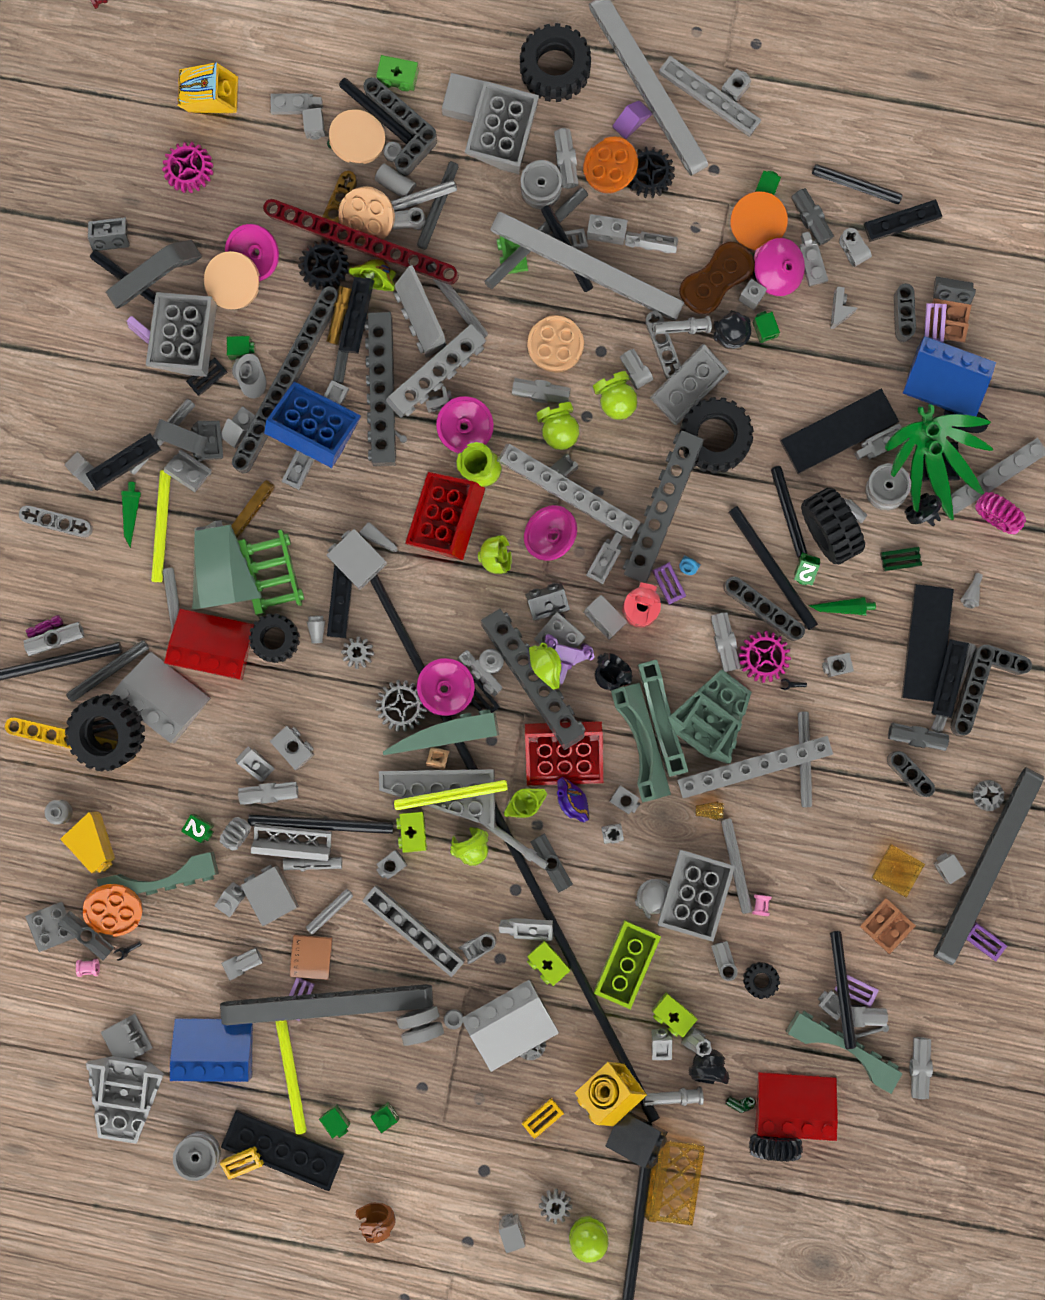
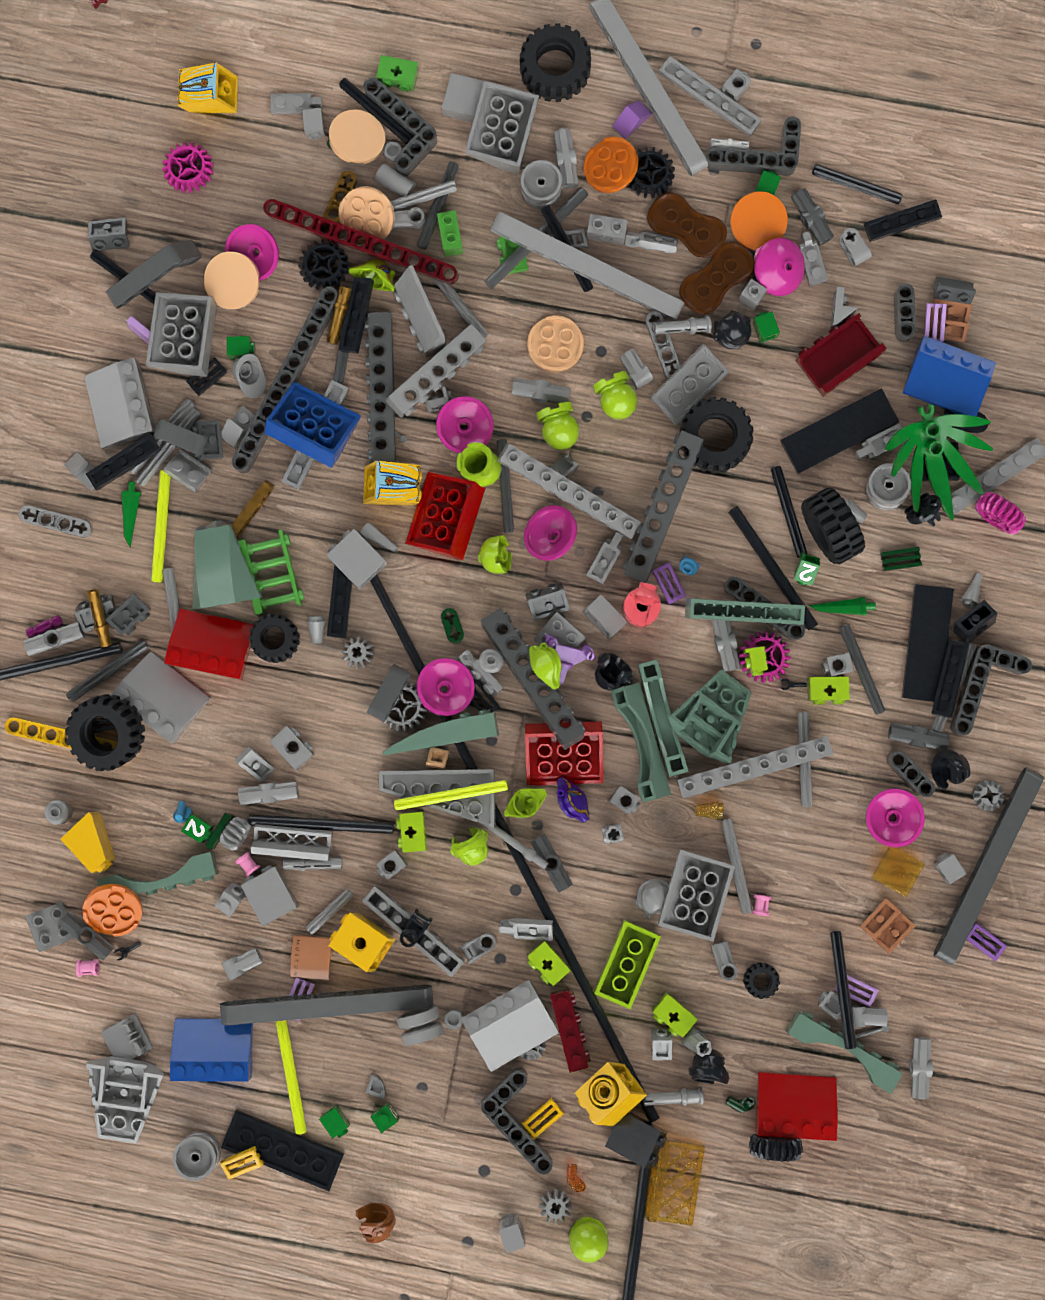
(84, 613): none -> dark grey bracket
(97, 610): none -> pearl gold pin
(120, 403): none -> light grey slope
(128, 614): none -> dark grey bracket
(166, 449): none -> light grey axle
(182, 813): none -> dark azure plate
(215, 837): none -> dark green tile
(247, 864): none -> bright pink bush
(349, 941): none -> yellow brick
(376, 1086): none -> light grey tile
(388, 692): none -> dark grey beam
(392, 483): none -> yellow slope
(415, 927): none -> black piece
(447, 627): none -> dark green beam
(450, 233): none -> bright green brick
(505, 492): none -> dark grey axle
(513, 1124): none -> dark grey beam
(567, 1023): none -> dark red brick
(573, 1180): none -> clear orange arm
(698, 232): none -> reddish brown plate
(729, 143): none -> white pin
(744, 611): none -> sand green slope
(756, 660): none -> lime brick
(759, 156): none -> dark grey beam
(817, 685): none -> lime brick
(839, 354): none -> dark red panel
(862, 669): none -> dark grey axle
(908, 818): none -> dark pink dish
(951, 767): none -> black helmet
(975, 622): none -> black brick

